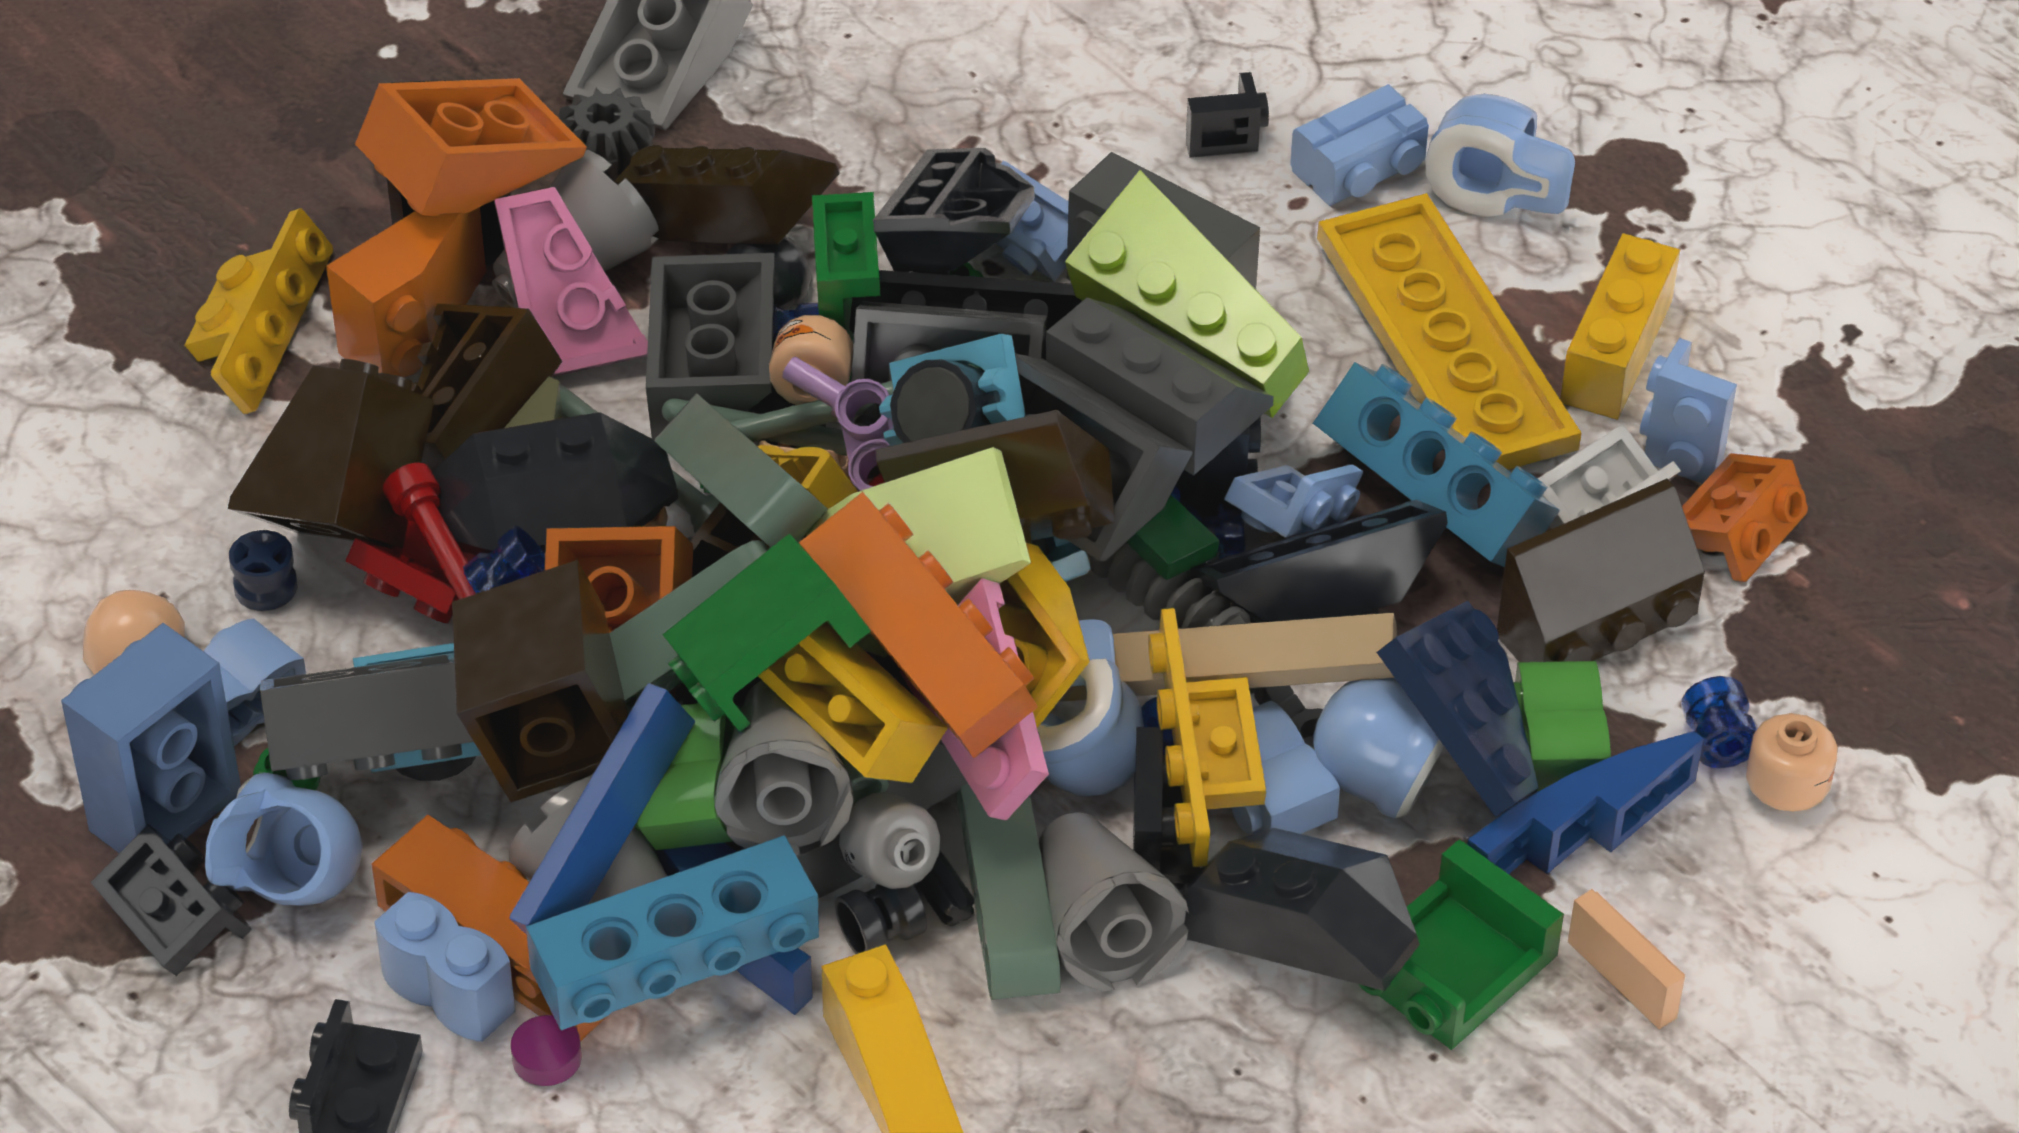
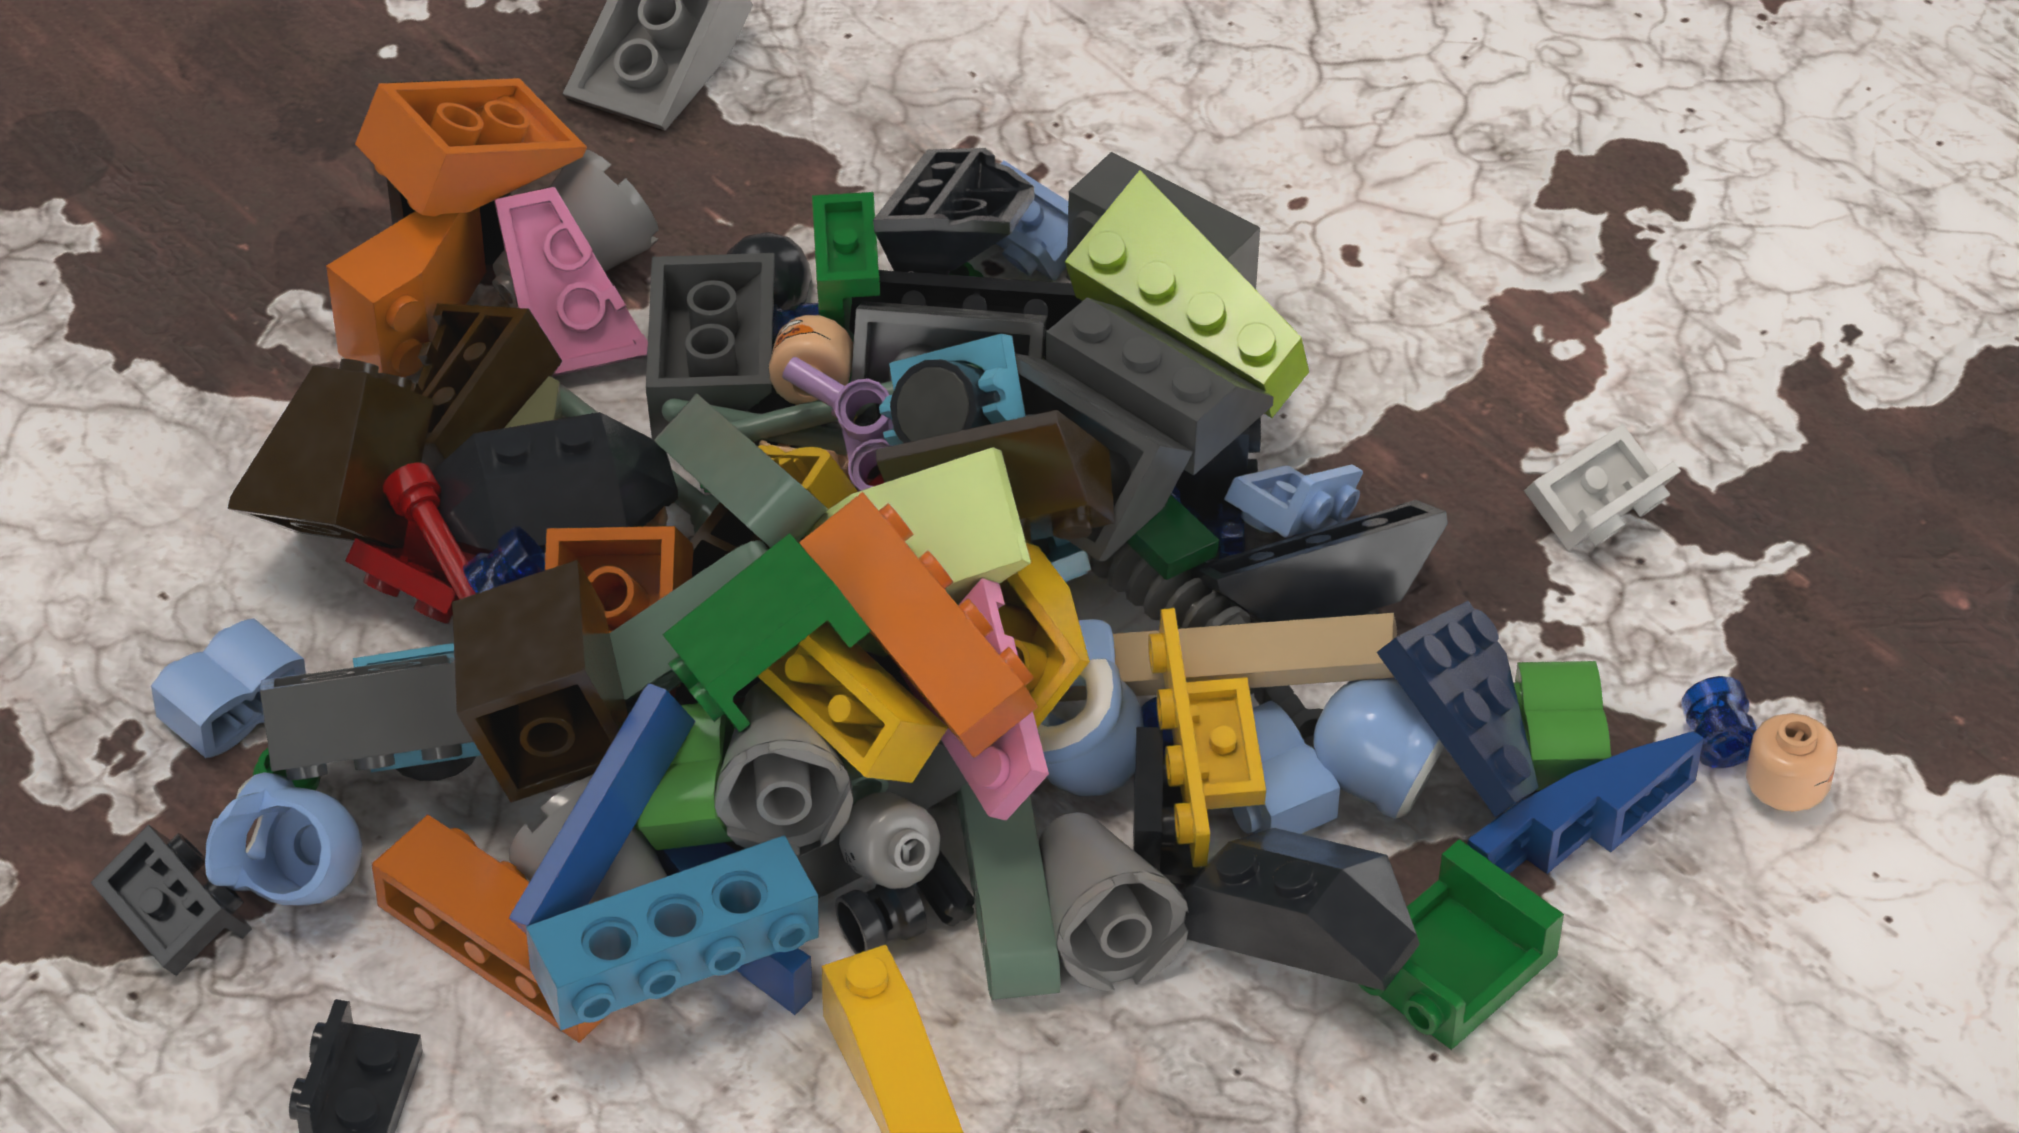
(123, 620): light nougat hair -> none
(152, 740): medium blue brick -> none
(258, 309): yellow bracket -> none
(263, 570): dark blue wheel -> none
(445, 966): light blue brick -> none
(544, 1052): magenta tile -> none
(610, 126): dark grey gear -> none
(726, 192): dark brown slope -> none
(1227, 121): black bracket -> none
(1359, 145): light blue brick -> none
(1360, 421): dark azure brick -> none
(1447, 328): yellow plate -> none
(1491, 161): light blue piece -> none
(1601, 580): slope -> none
(1619, 326): yellow brick -> none
(1626, 958): light nougat tile -> none
(1687, 415): light blue bracket -> none
(1746, 510): orange bracket -> none

